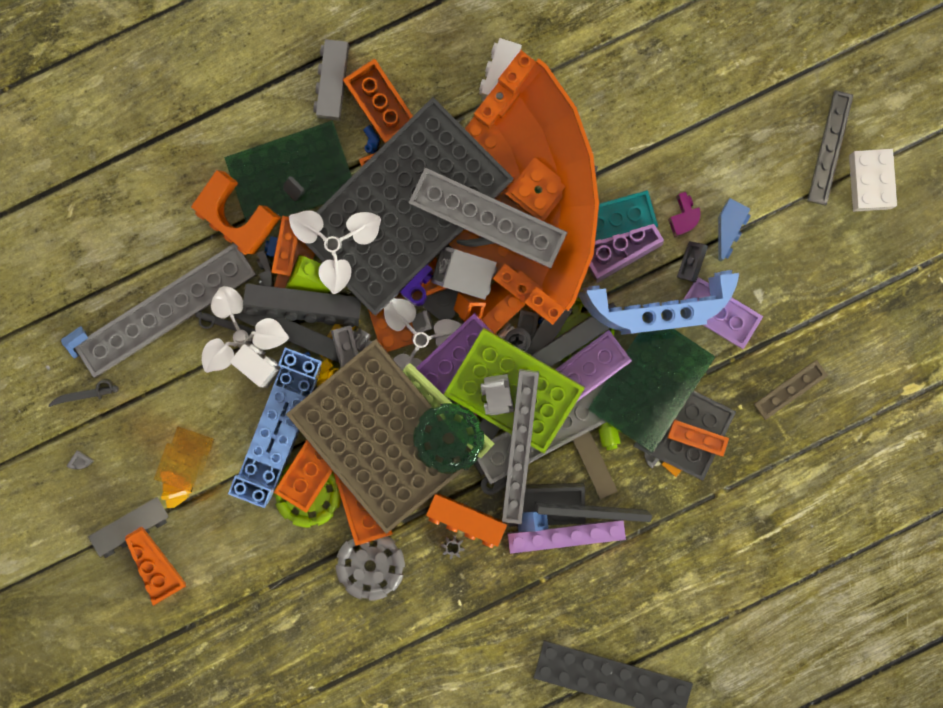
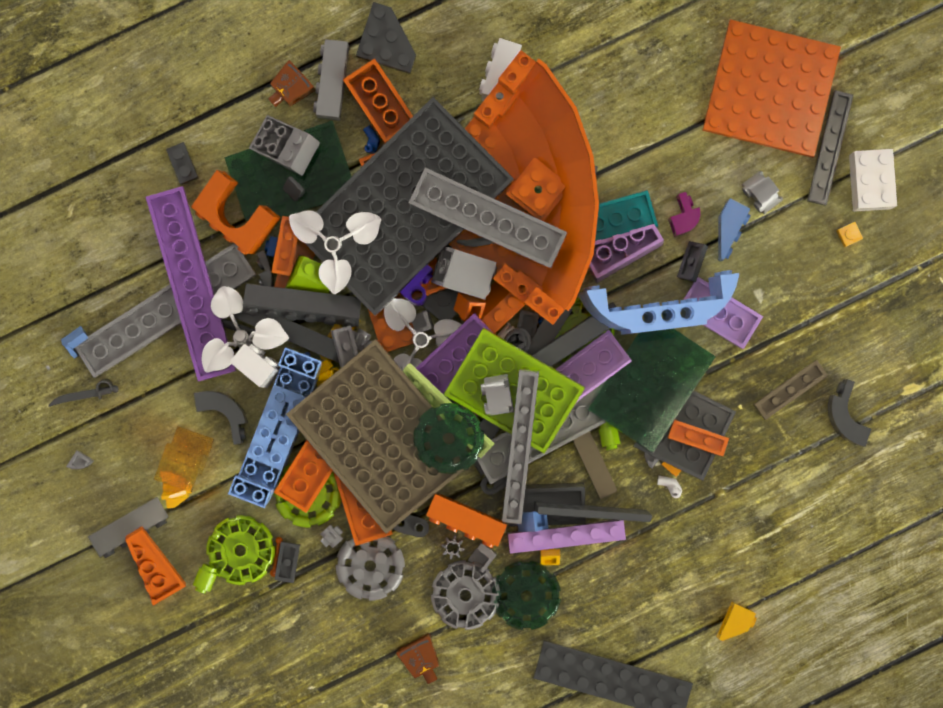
(182, 163): none -> dark grey plate
(187, 274): none -> medium lavender plate
(205, 578): none -> lime brick
(228, 406): none -> dark grey arch
(252, 547): none -> lime plate
(278, 540): none -> orange hinge
(284, 145): none -> light grey slope
(287, 562): none -> dark grey plate
(290, 86): none -> dark orange torso
(331, 536): none -> light grey gear
(386, 40): none -> dark grey plate
(410, 526): none -> dark grey plate
(420, 658): none -> dark orange torso
(453, 595): none -> light grey plate
(483, 555): none -> light grey panel
(531, 584): none -> clear green plate
(550, 557): none -> yellow plate
(672, 485): none -> white arm
(736, 621): none -> yellow slope
(762, 191): none -> light grey cylinder
(771, 88): none -> orange plate
(840, 417): none -> dark grey arch
(849, 234): none -> yellow plate

